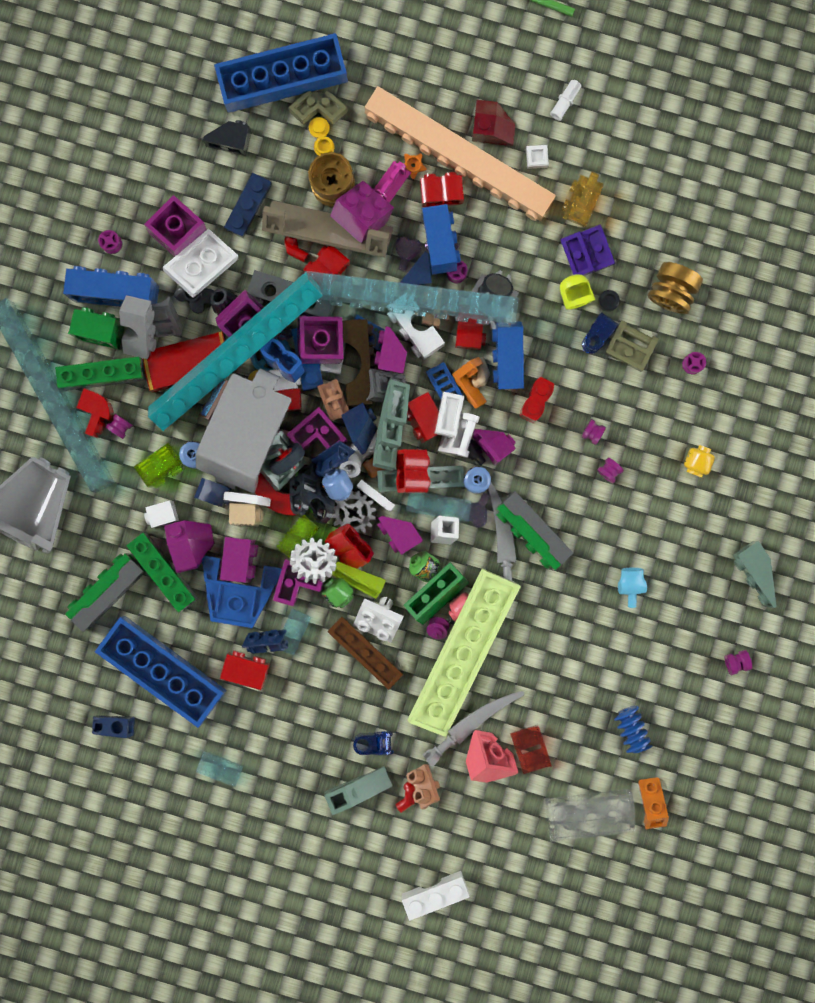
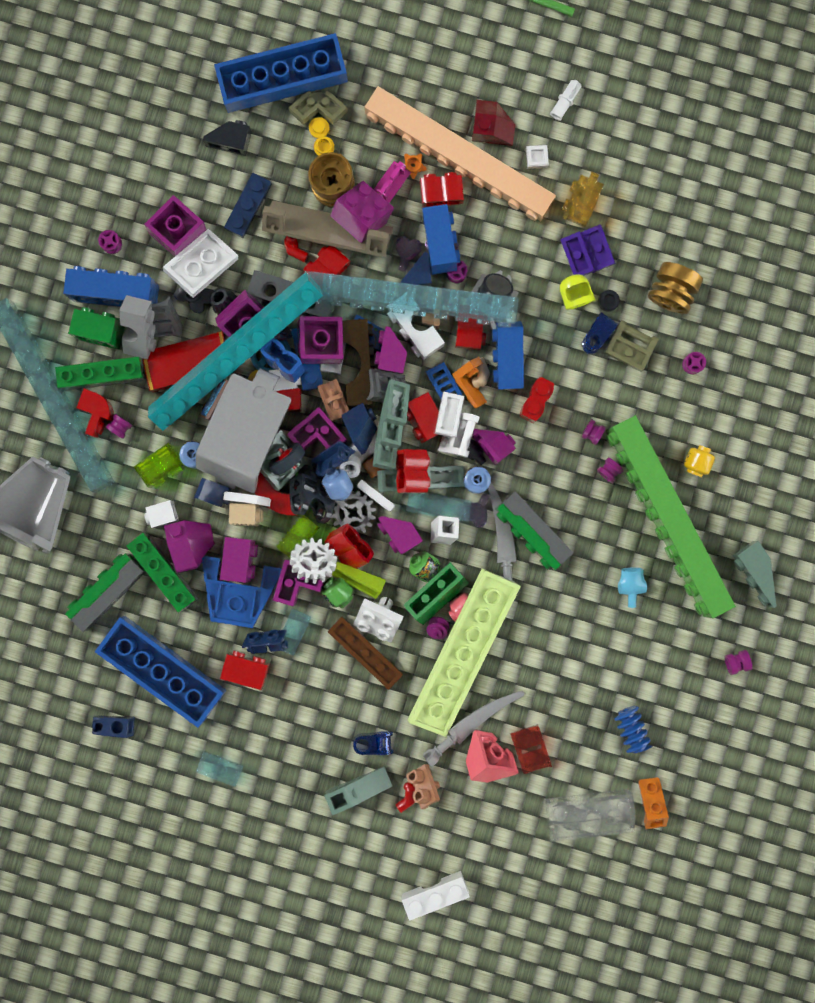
(670, 518): none -> bright green brick

